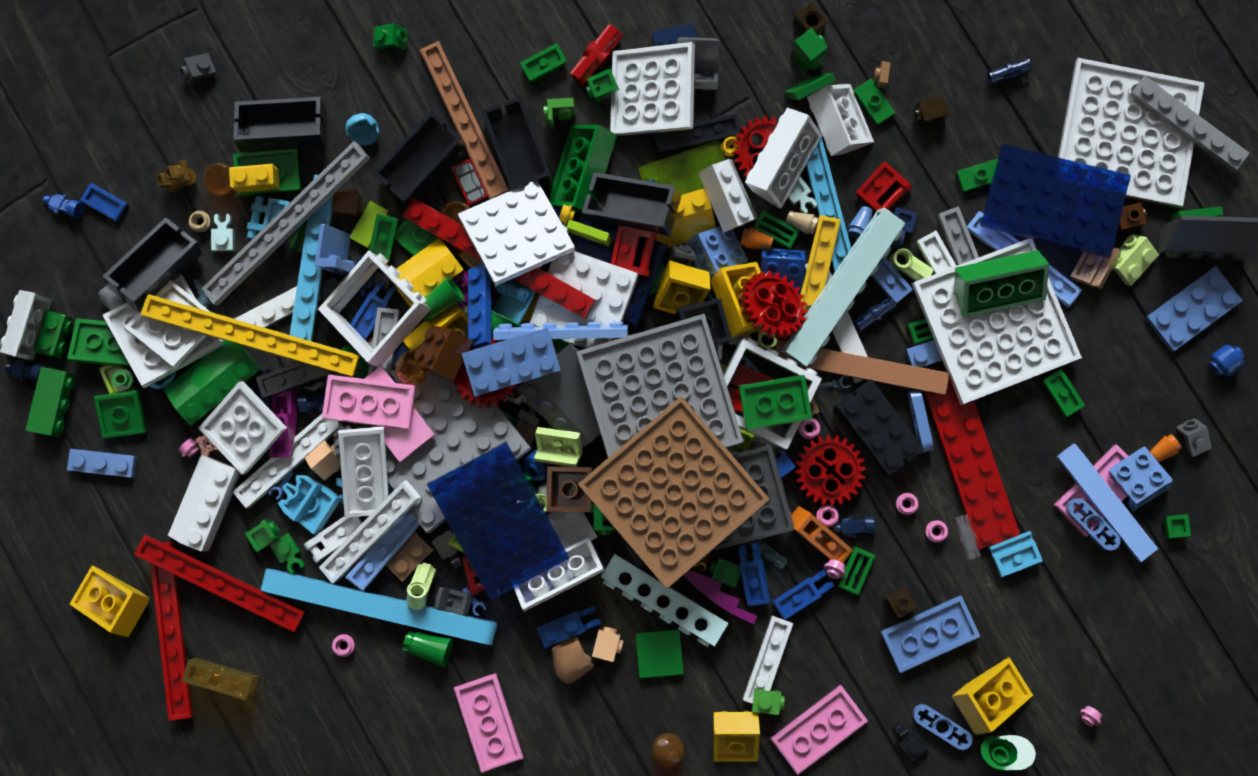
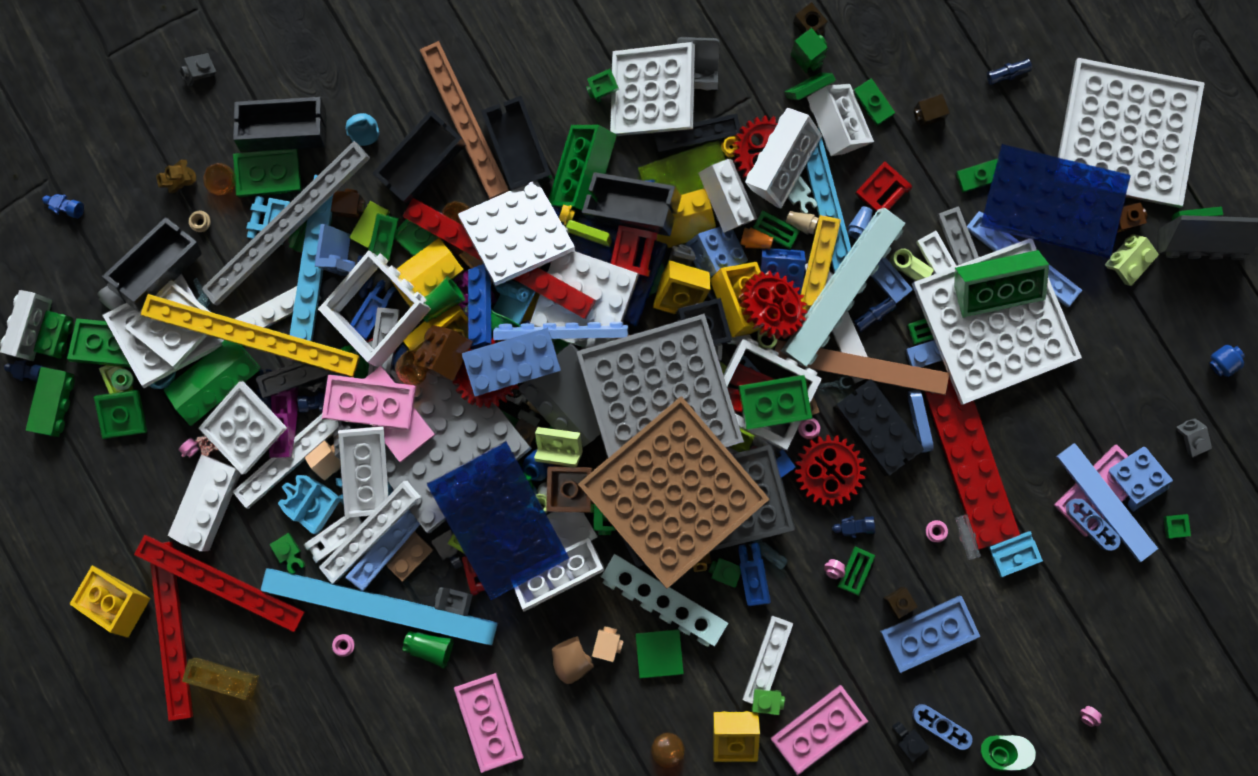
(101, 463): medium blue plate -> none
(104, 202): blue tile -> none
(223, 238): light aqua plate -> none
(254, 178): yellow brick -> none
(263, 534): green bracket -> none
(279, 487): medium blue hand -> none
(390, 36): green bracket -> none
(420, 586): yellowish green piece -> none
(469, 182): tile -> none
(474, 602): medium blue hand -> none
(543, 63): green plate -> none
(561, 108): bright green bracket -> none
(565, 627): blue hinge -> none
(596, 55): red piece -> none
(670, 35): dark blue plate -> none
(711, 588): magenta slope -> none
(801, 595): blue hinge -> none
(819, 535): orange slope -> none
(834, 515): bright pink plate -> none
(881, 74): medium nougat plate -> none
(909, 218): dark blue plate -> none
(913, 503): bright pink plate -> none
(992, 697): yellow slope -> none
(1063, 393): green plate -> none
(1094, 269): medium nougat plate -> none
(1165, 448): orange cone -> none
(1189, 123): light grey plate -> none
(1193, 309): medium blue plate -> none

